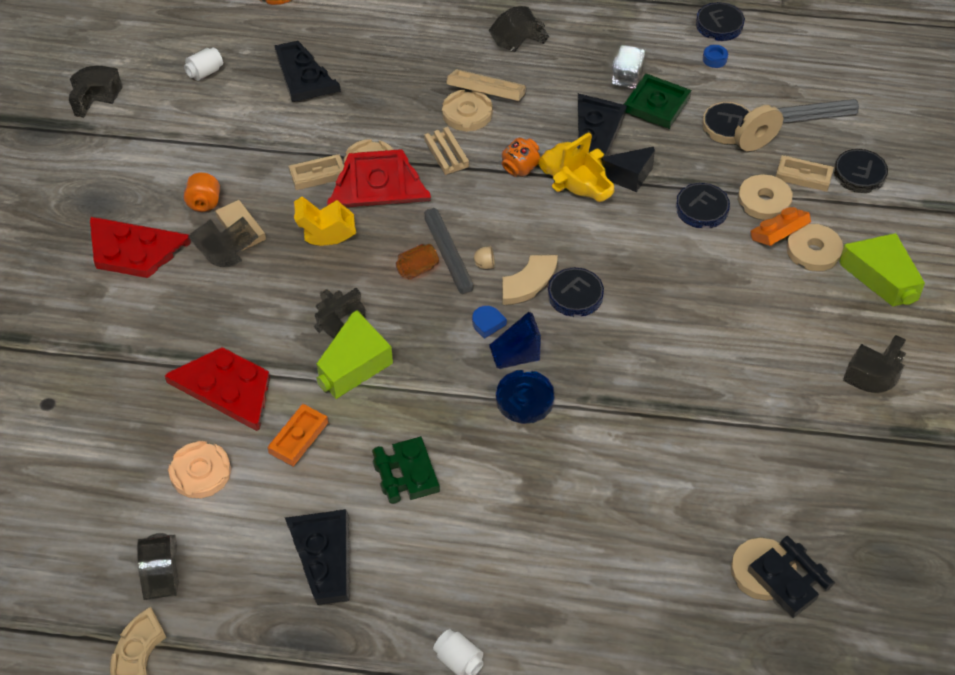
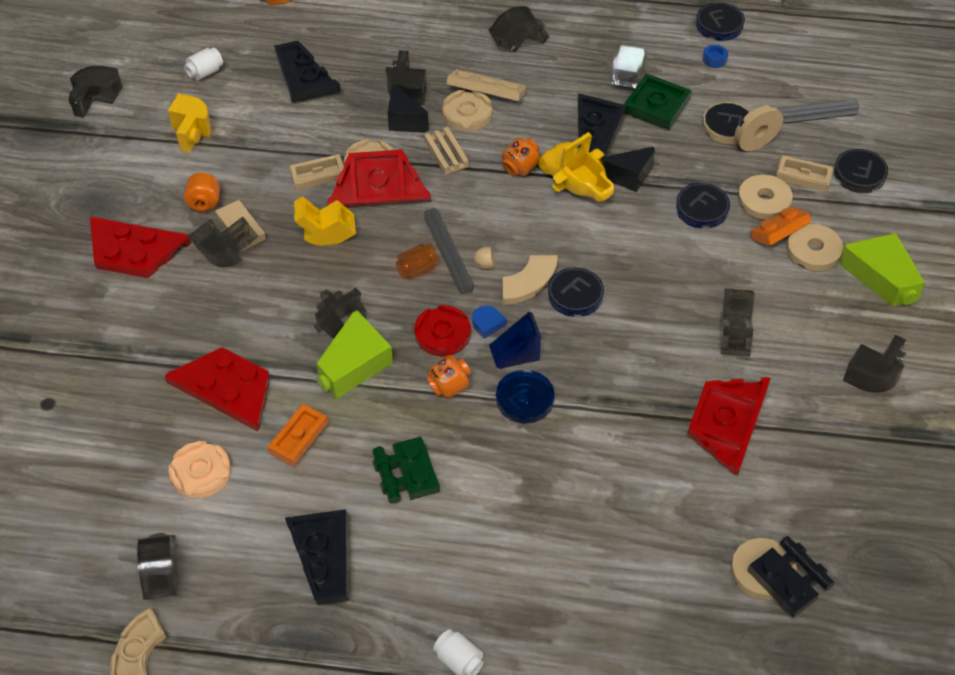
(190, 119): none -> yellow brick
(405, 113): none -> black slope
(407, 79): none -> clear smoke brick
(442, 331): none -> red tile
(448, 376): none -> orange head
(728, 418): none -> red wing
(736, 323): none -> clear smoke brick

